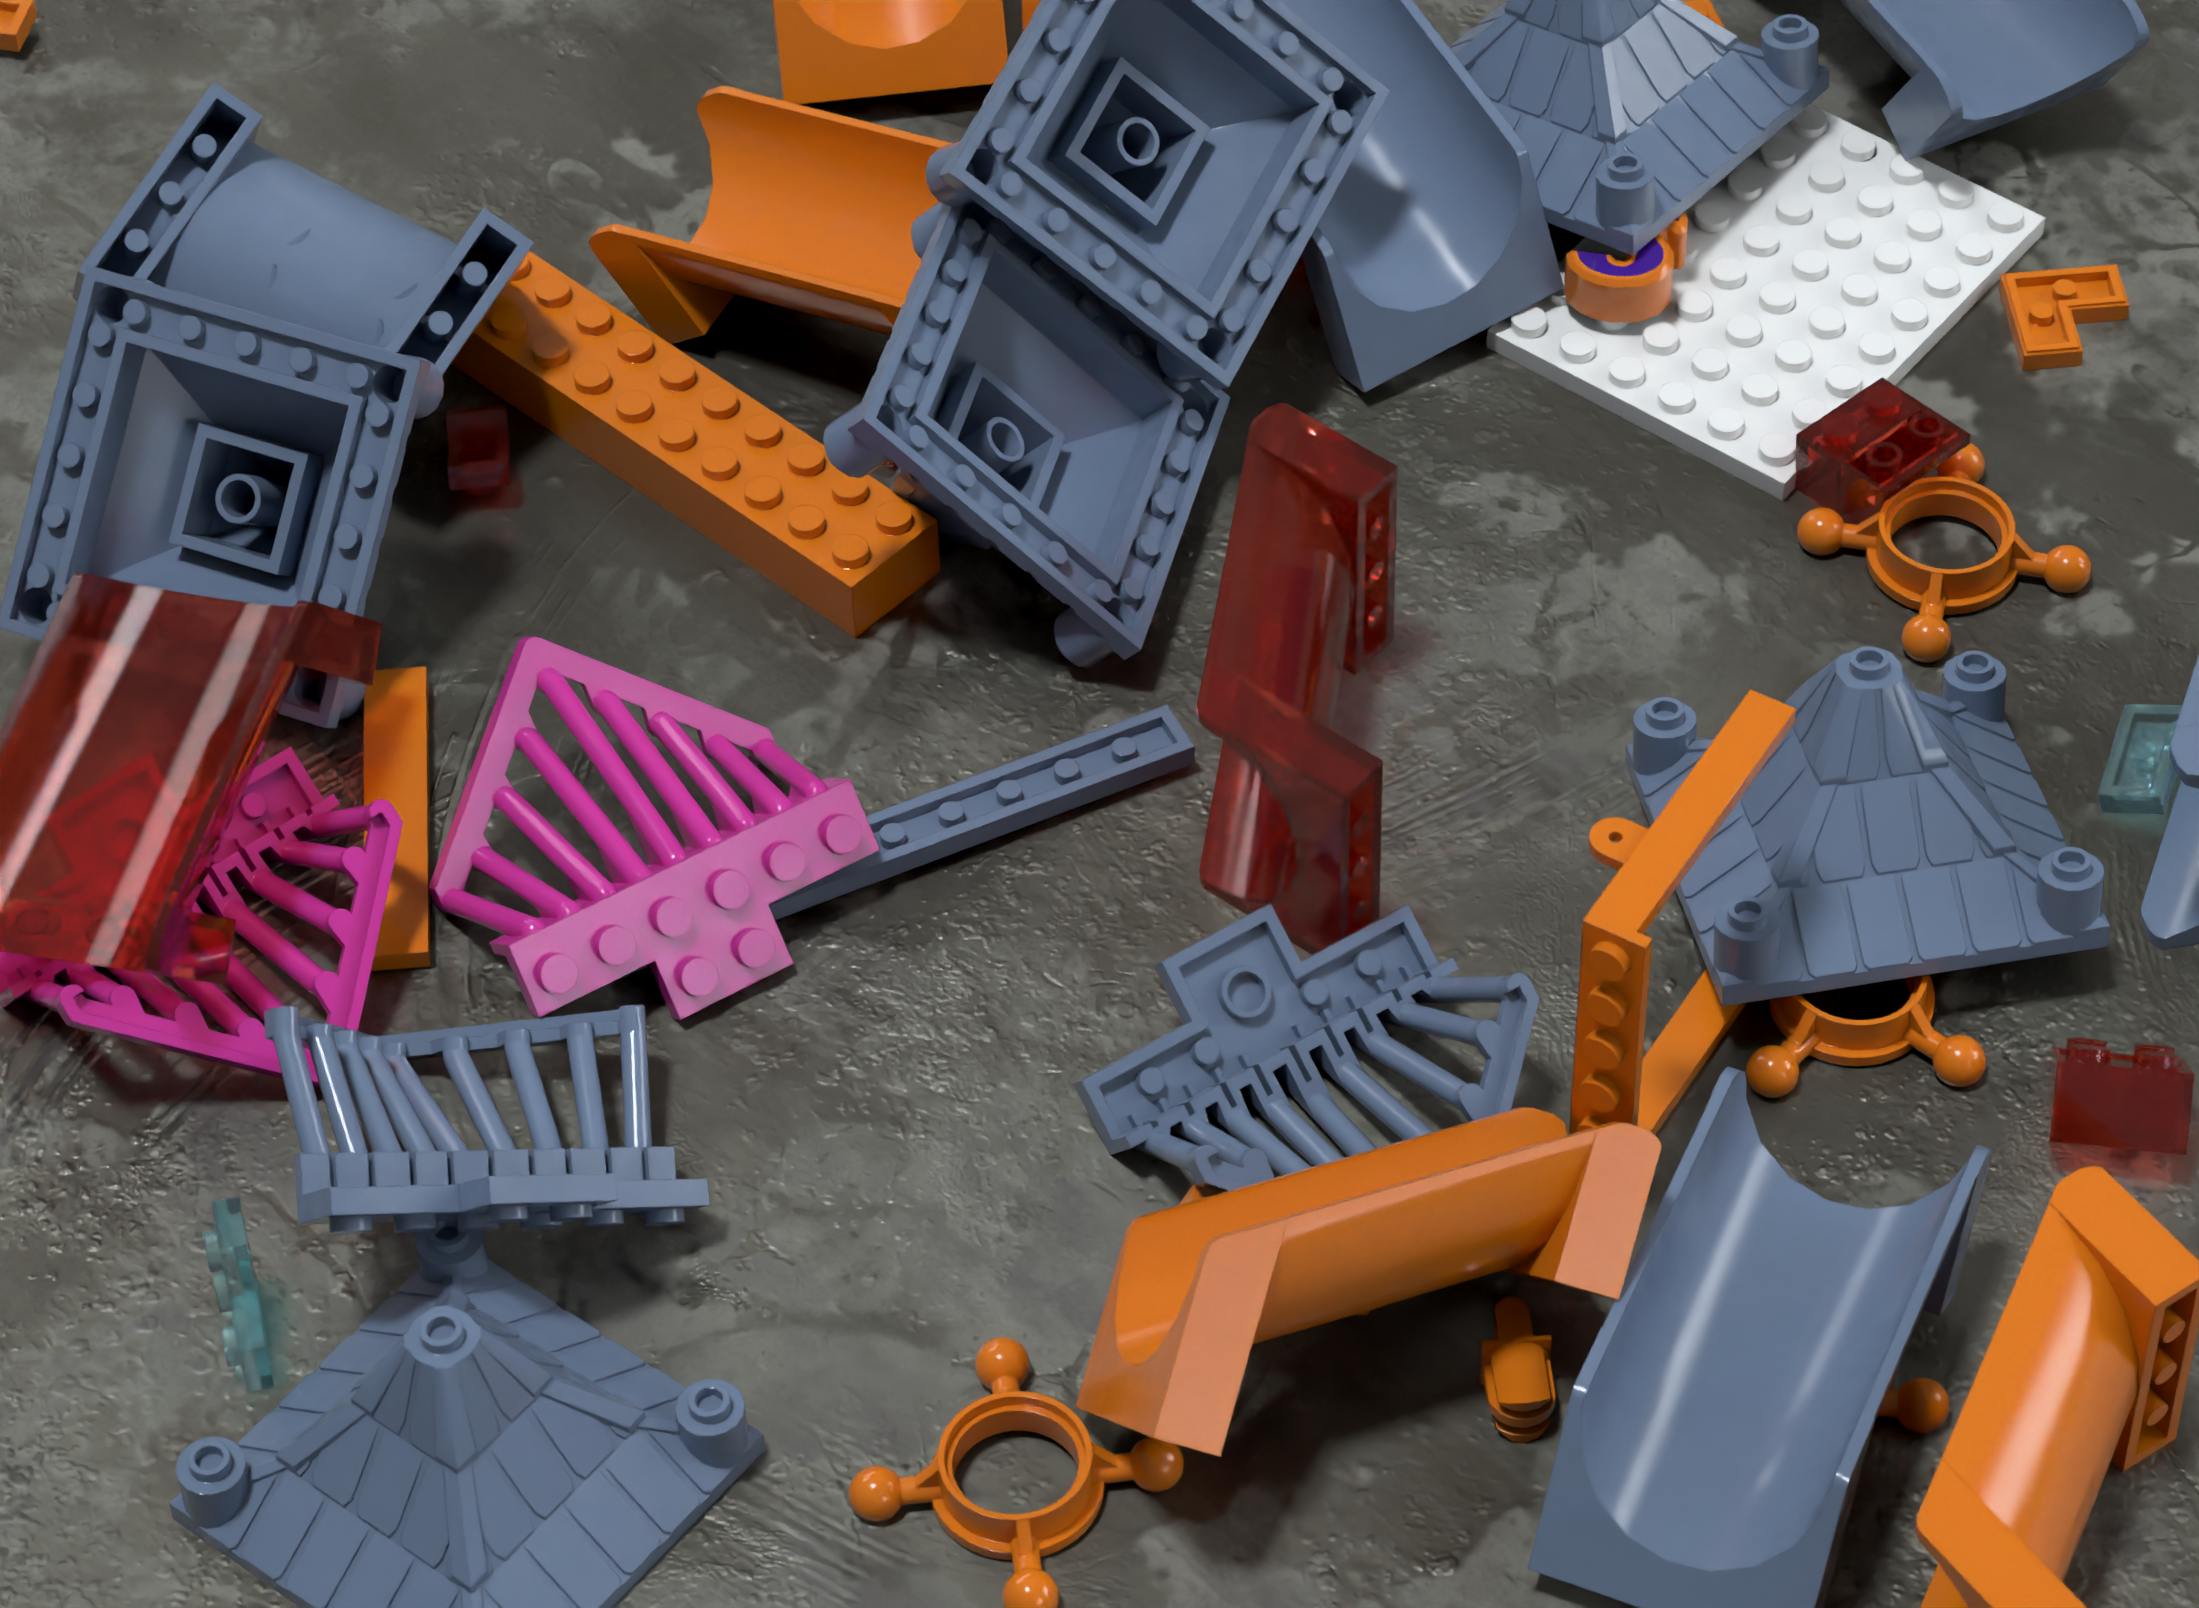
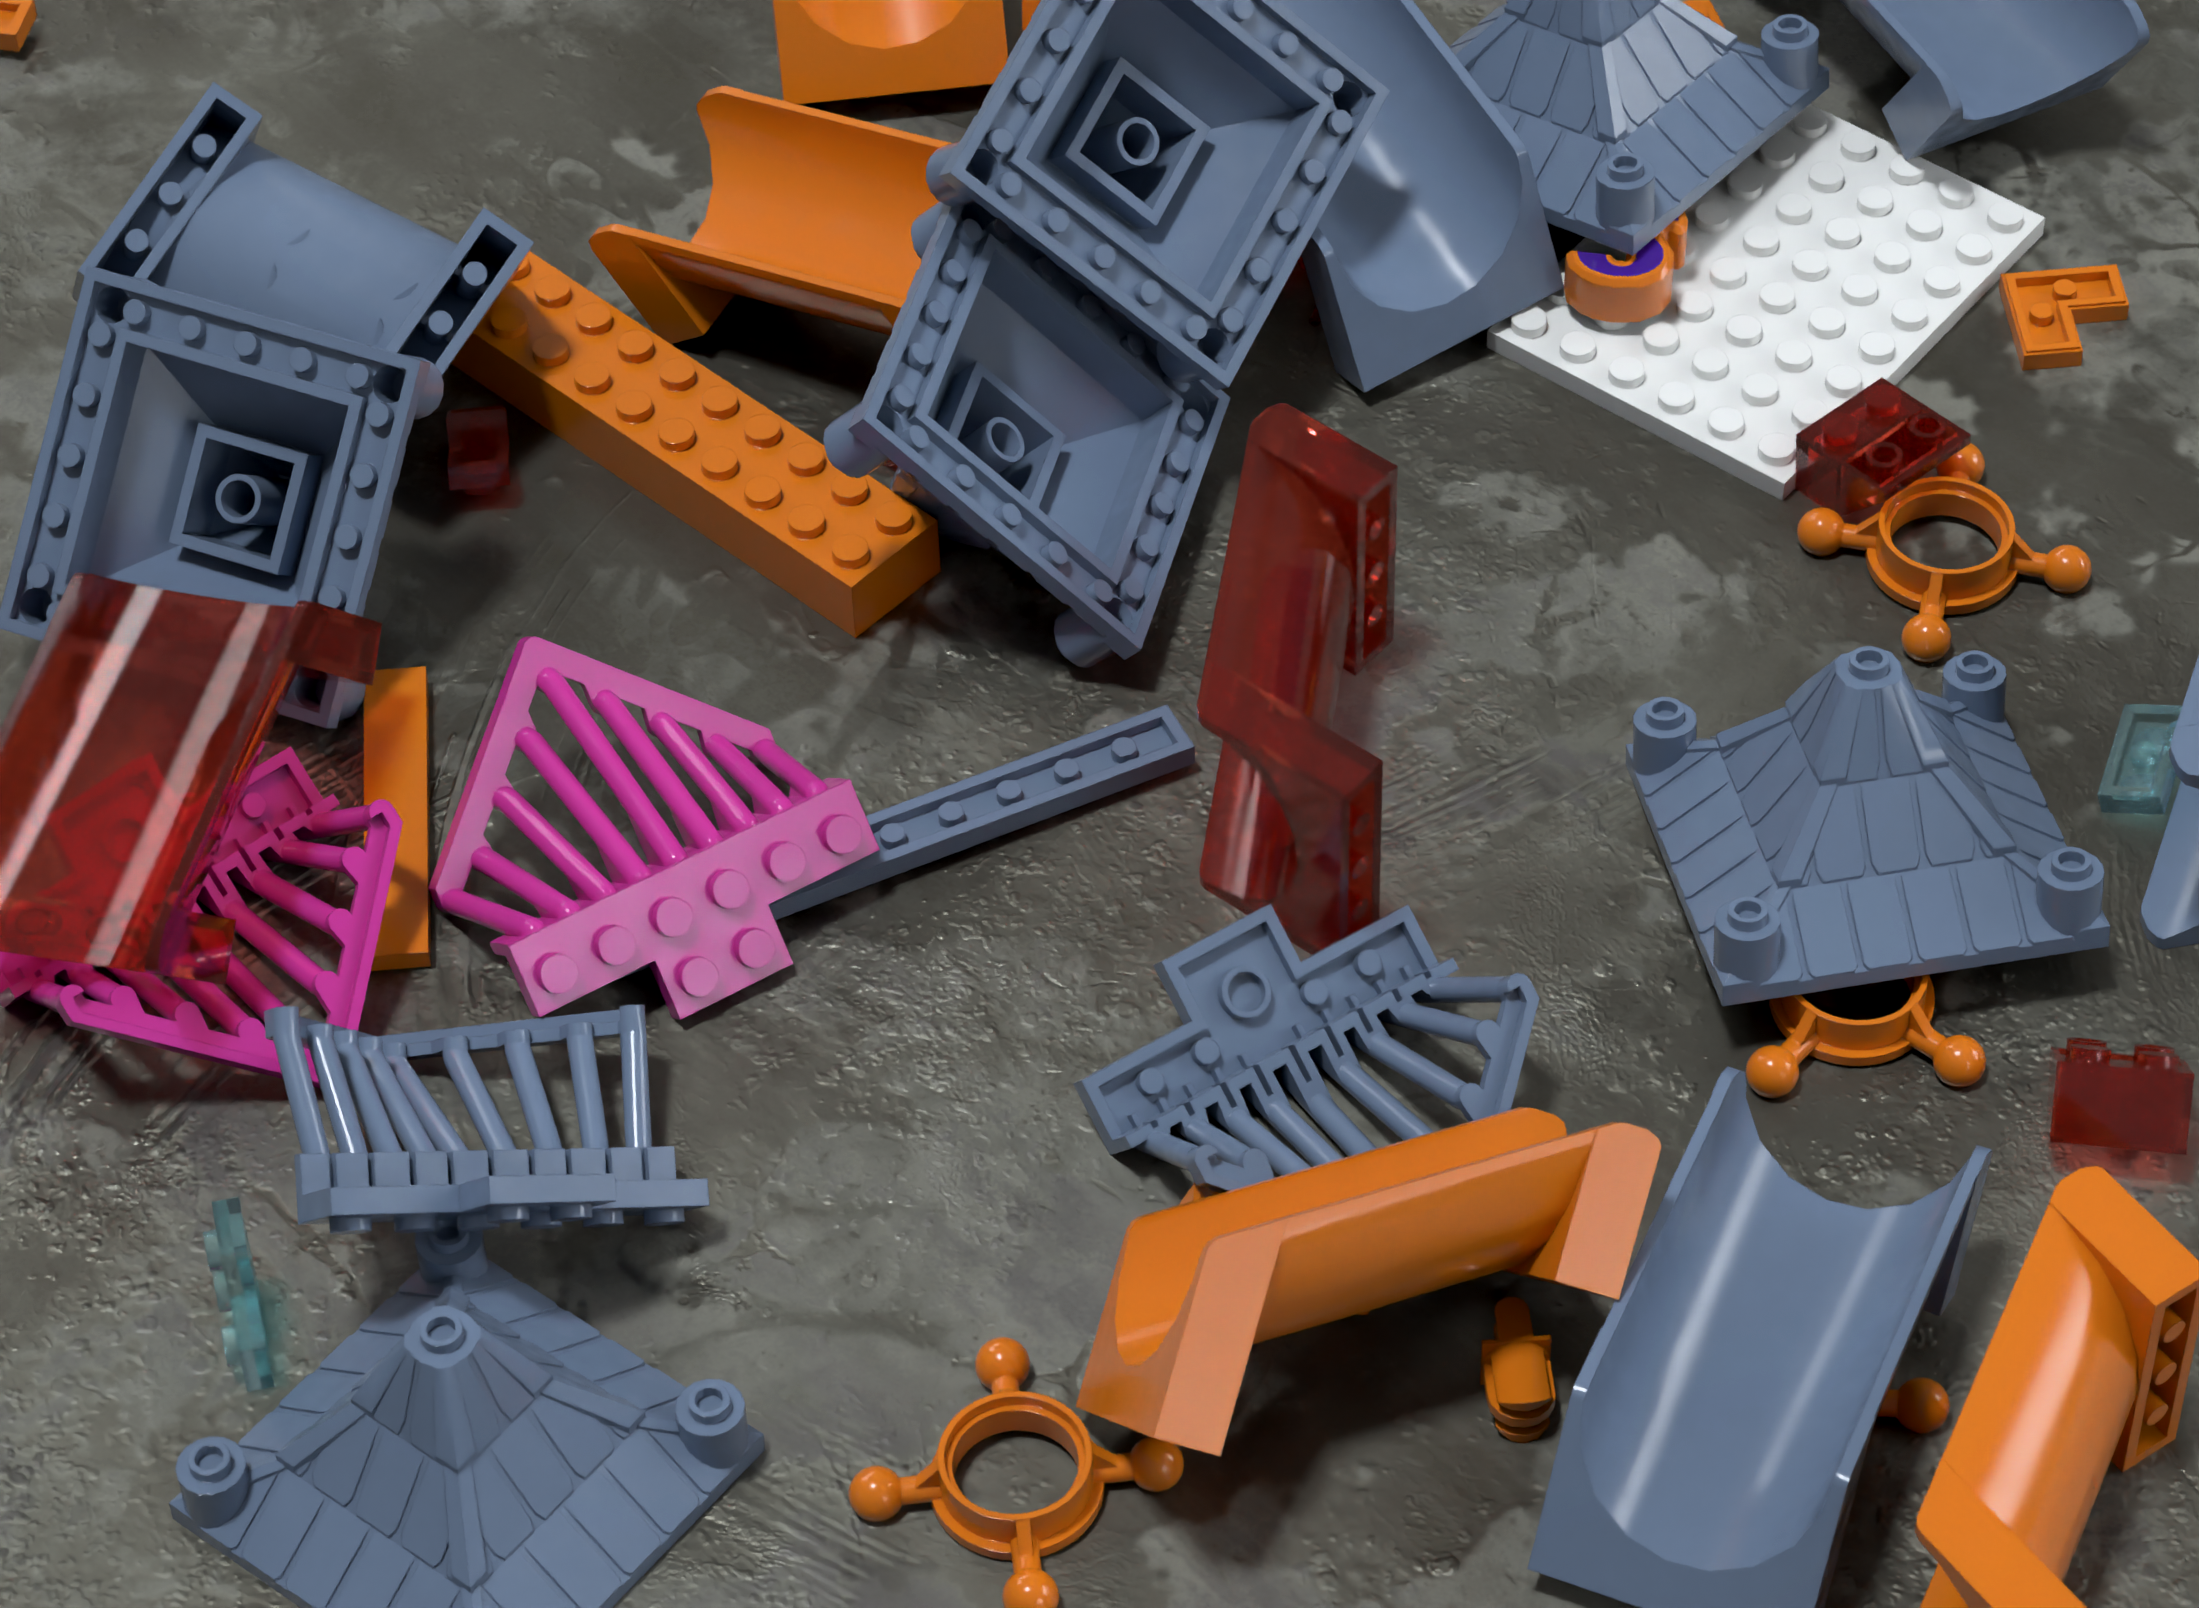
(1609, 1068): orange piece -> none

